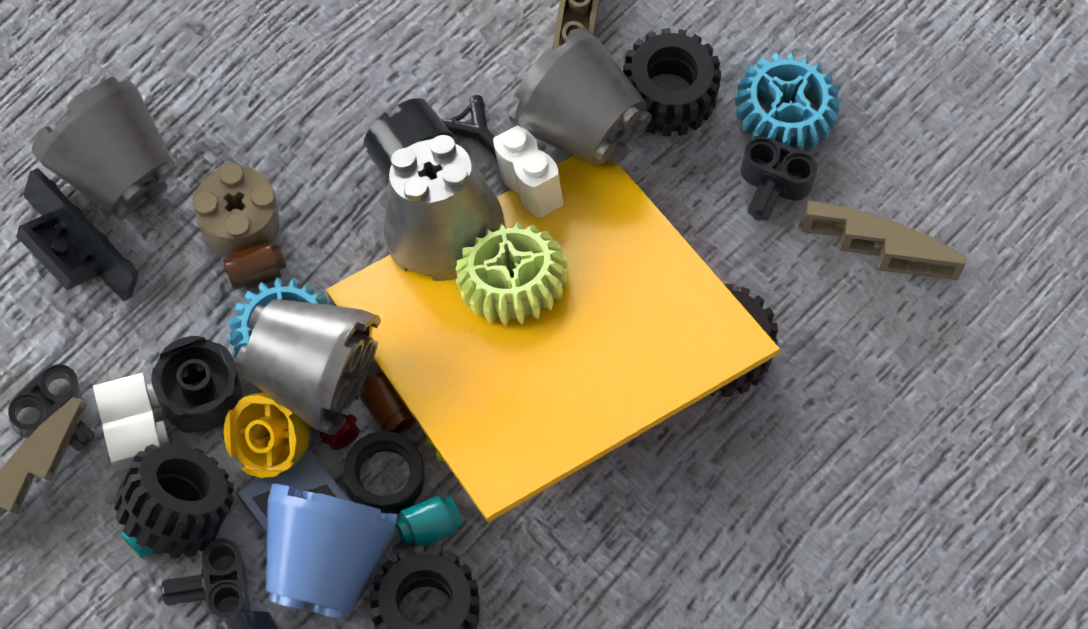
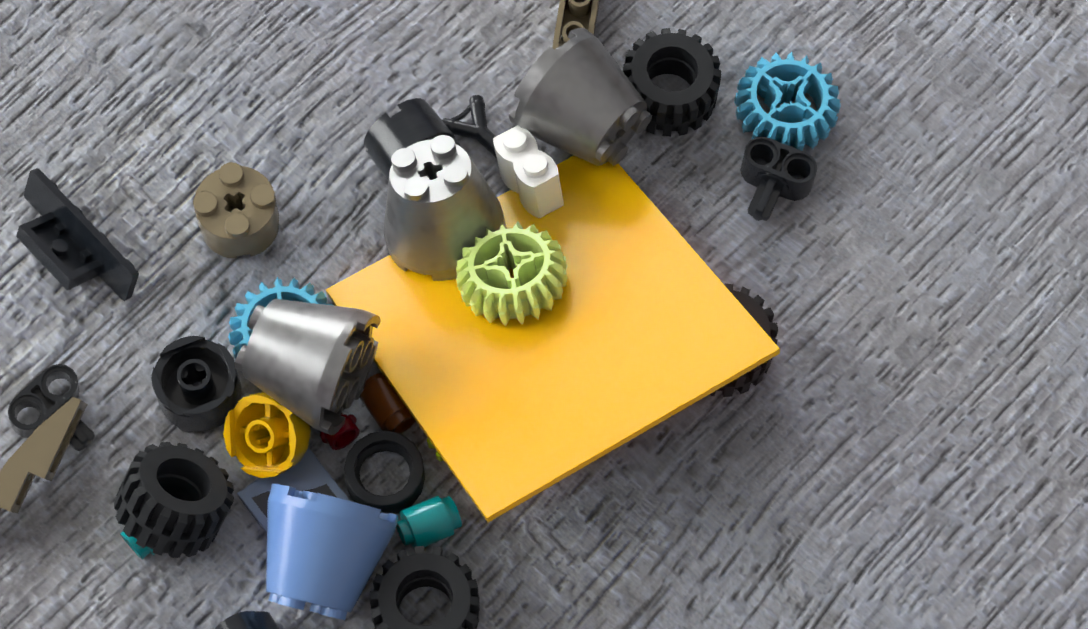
(108, 148): flat silver cone -> none
(128, 418): white brick -> none
(212, 584): black beam -> none
(254, 265): reddish brown brick -> none
(897, 246): dark tan slope -> none

